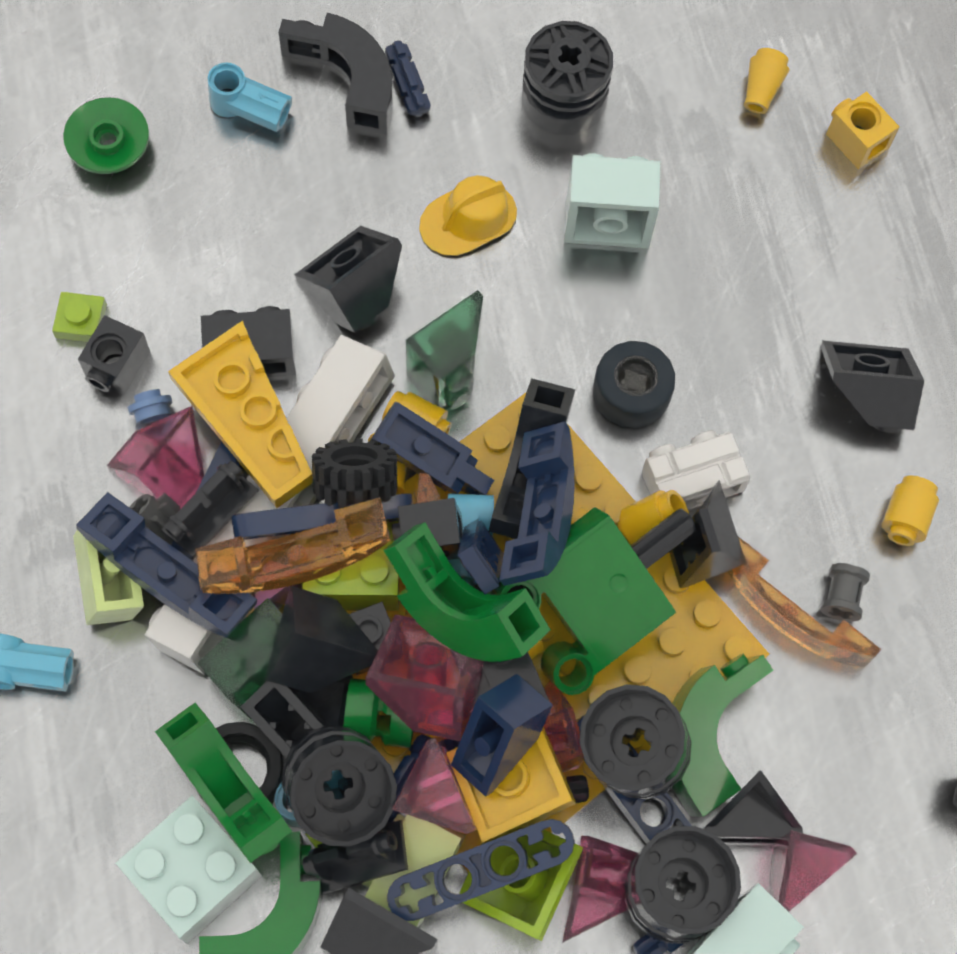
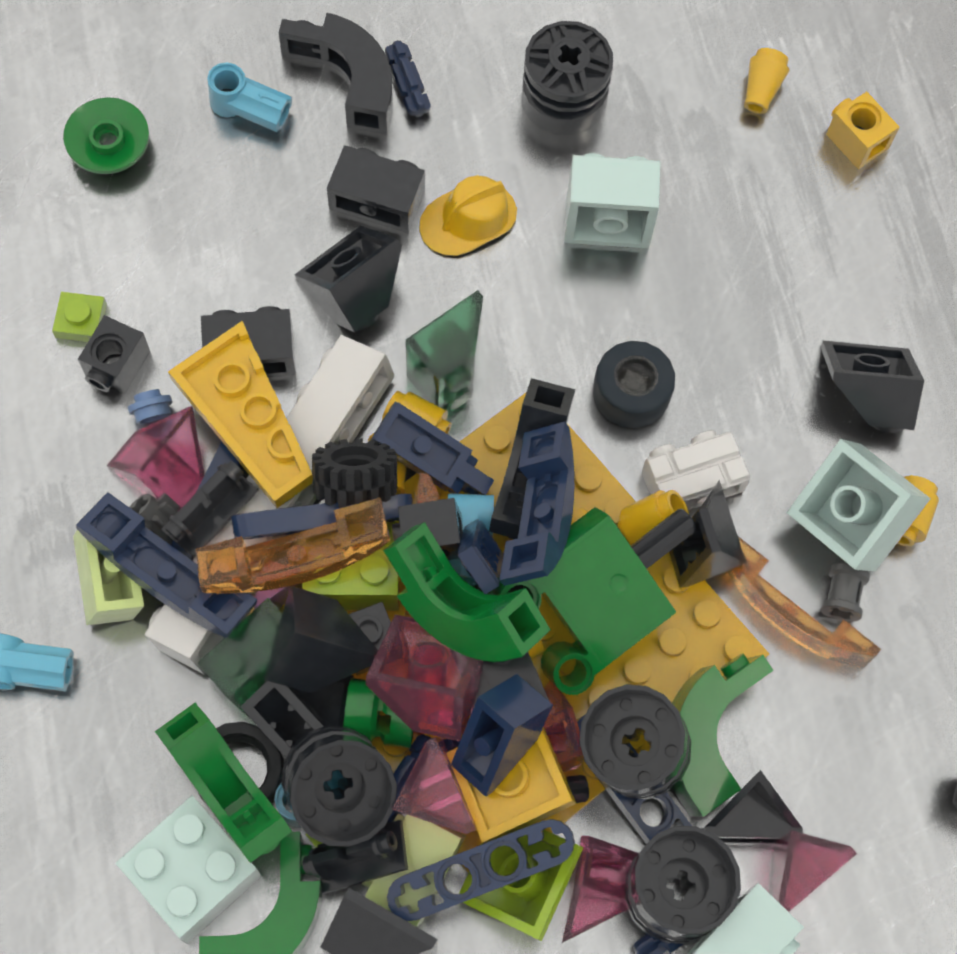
(376, 188): none -> black brick
(858, 505): none -> light aqua brick

